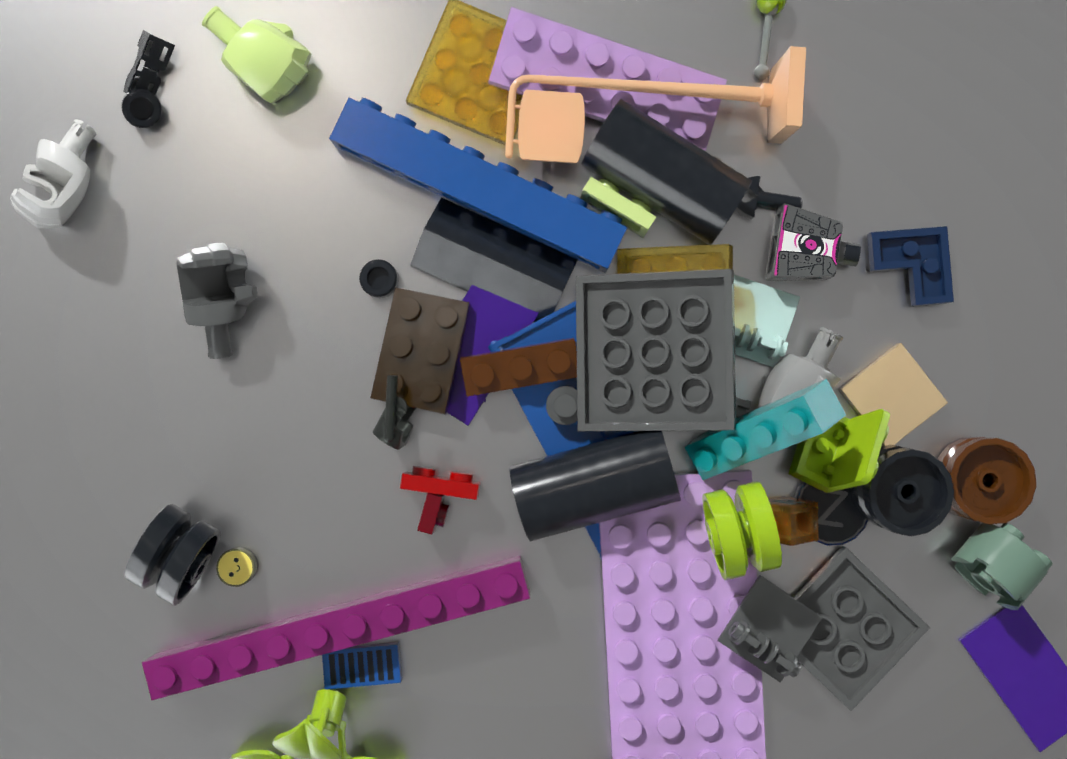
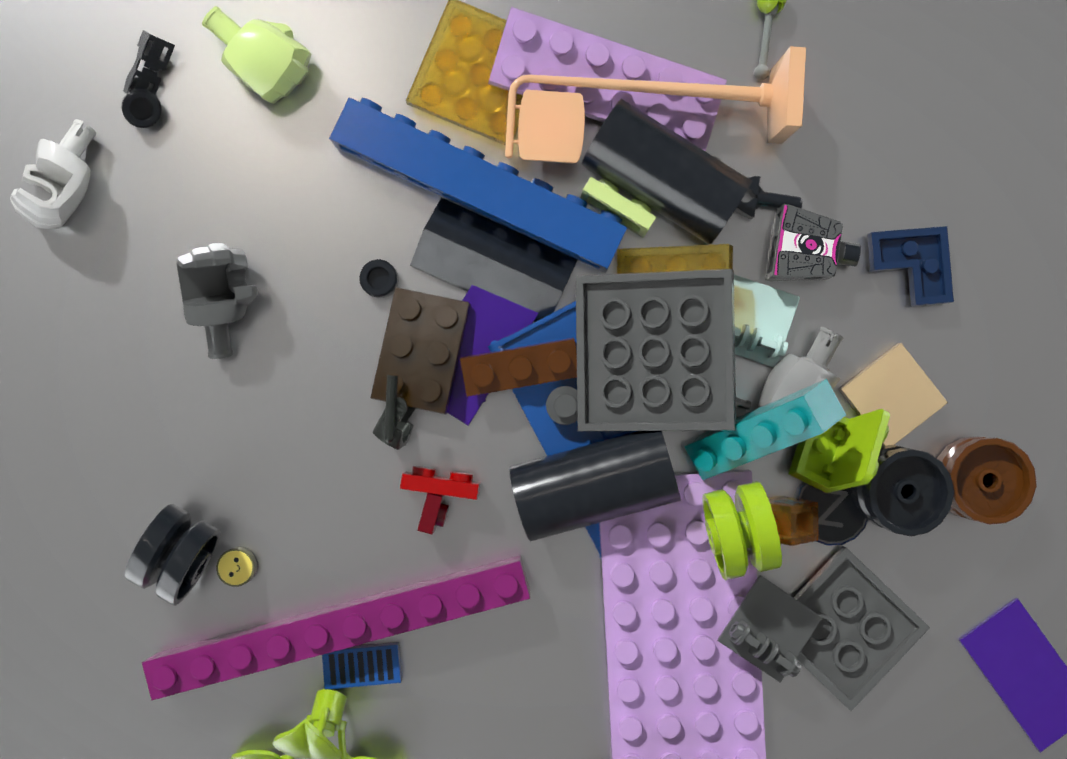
(1001, 563): sand green brick -> none

